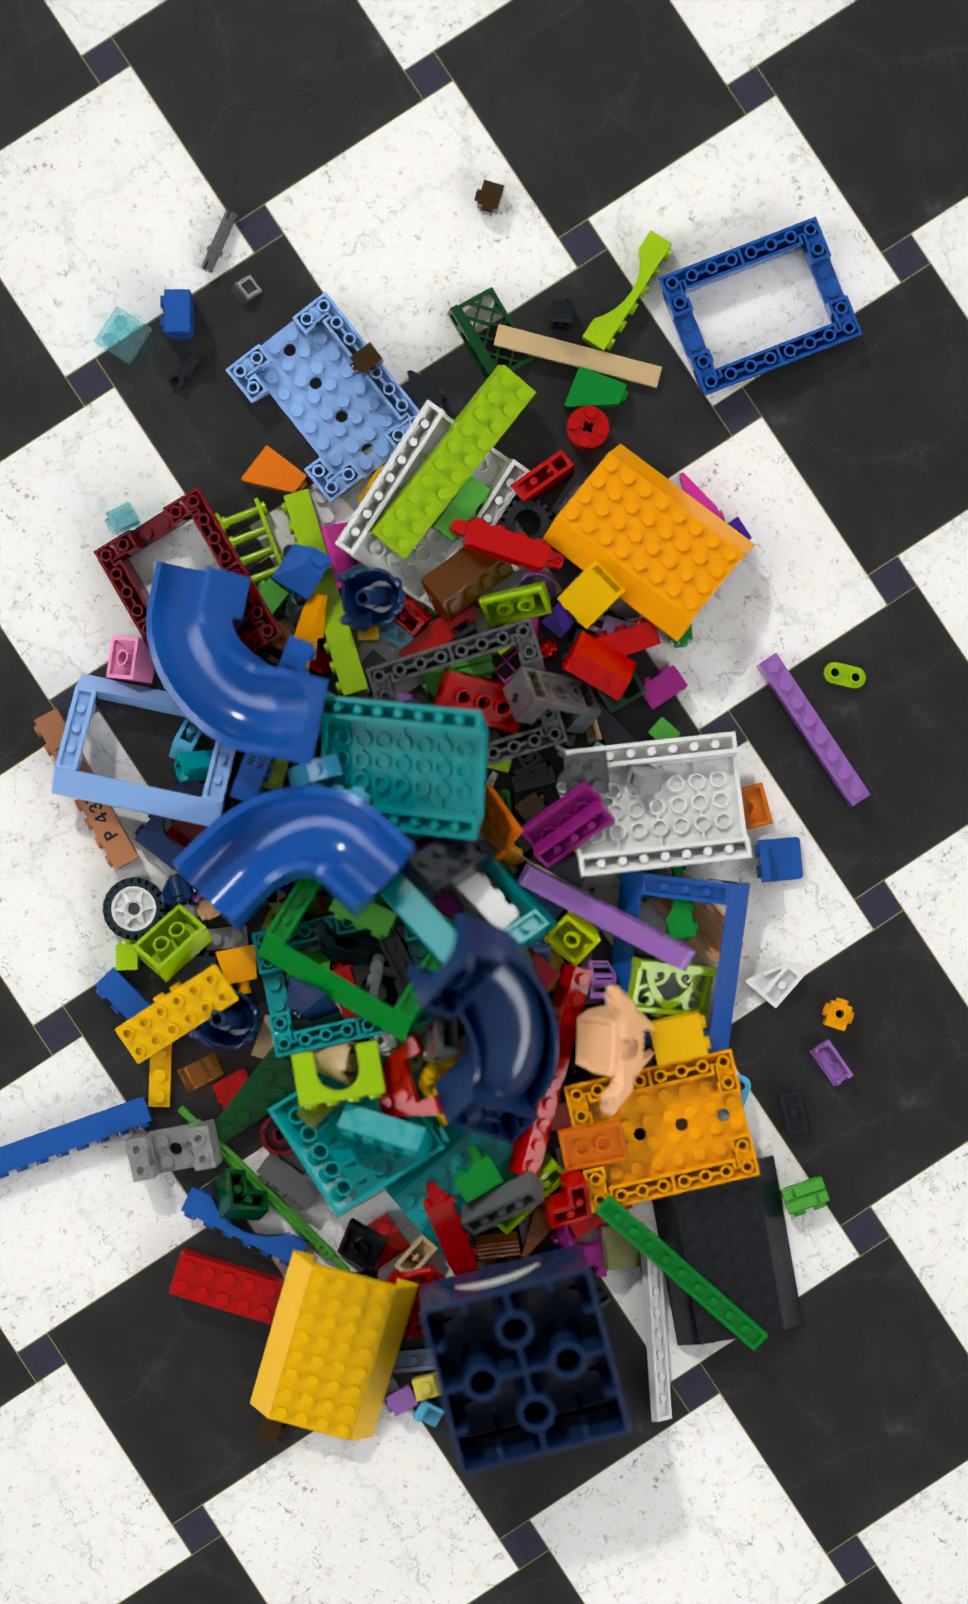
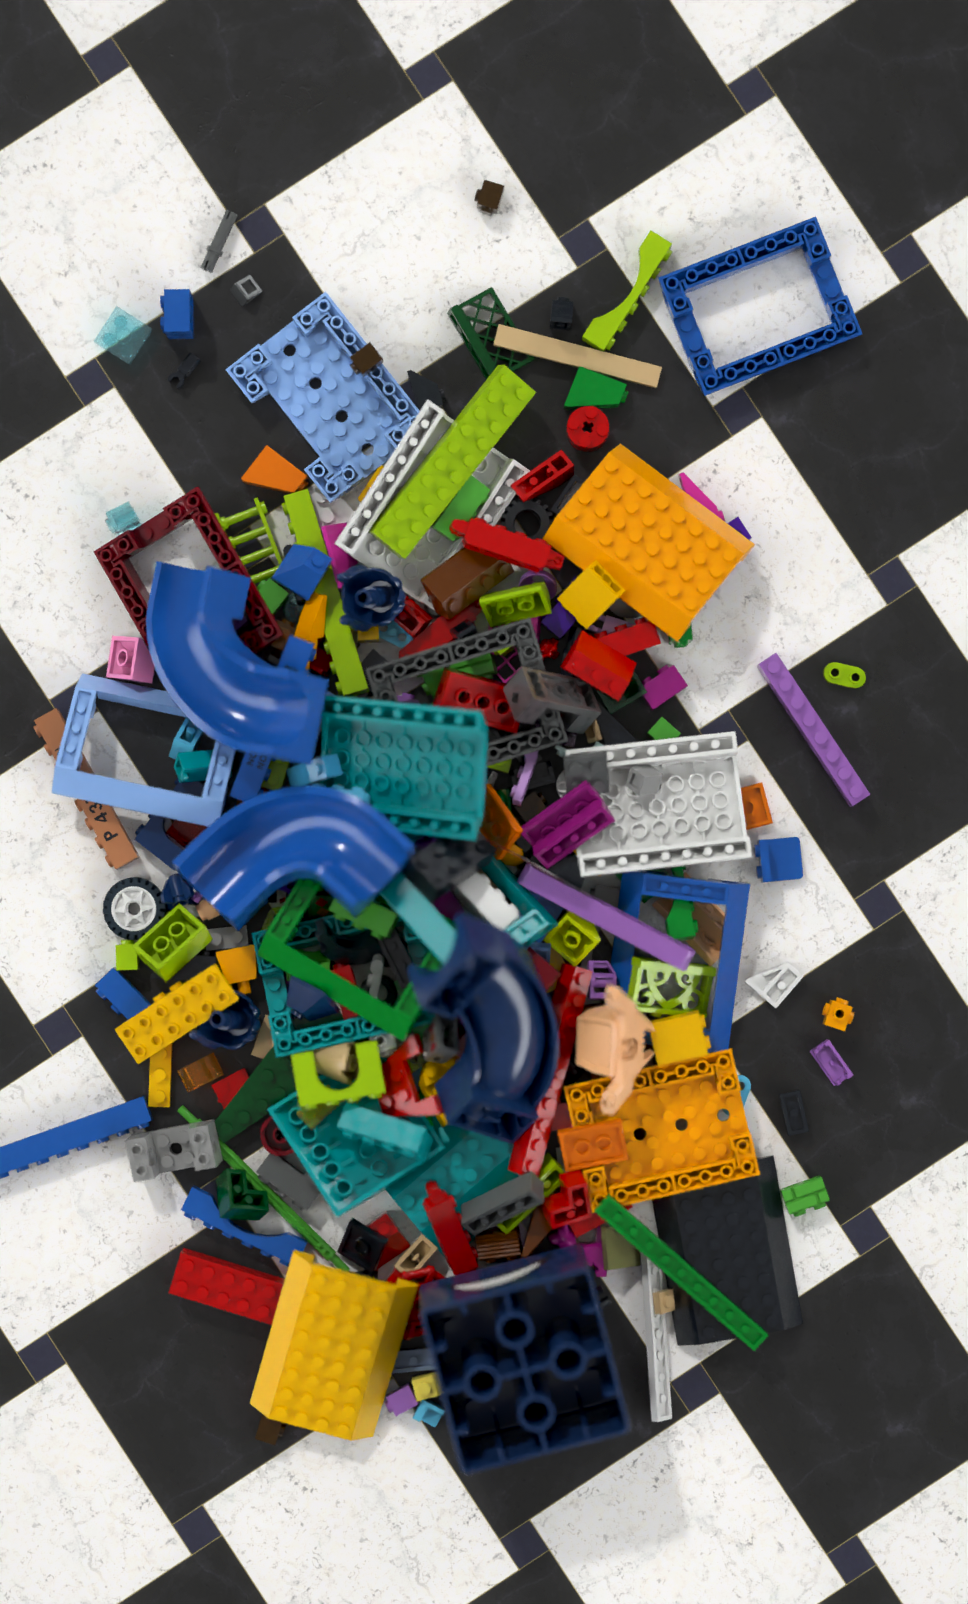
(480, 1177): green hinge -> none
(525, 773): none -> lavender hinge
(664, 1301): none -> tan plate

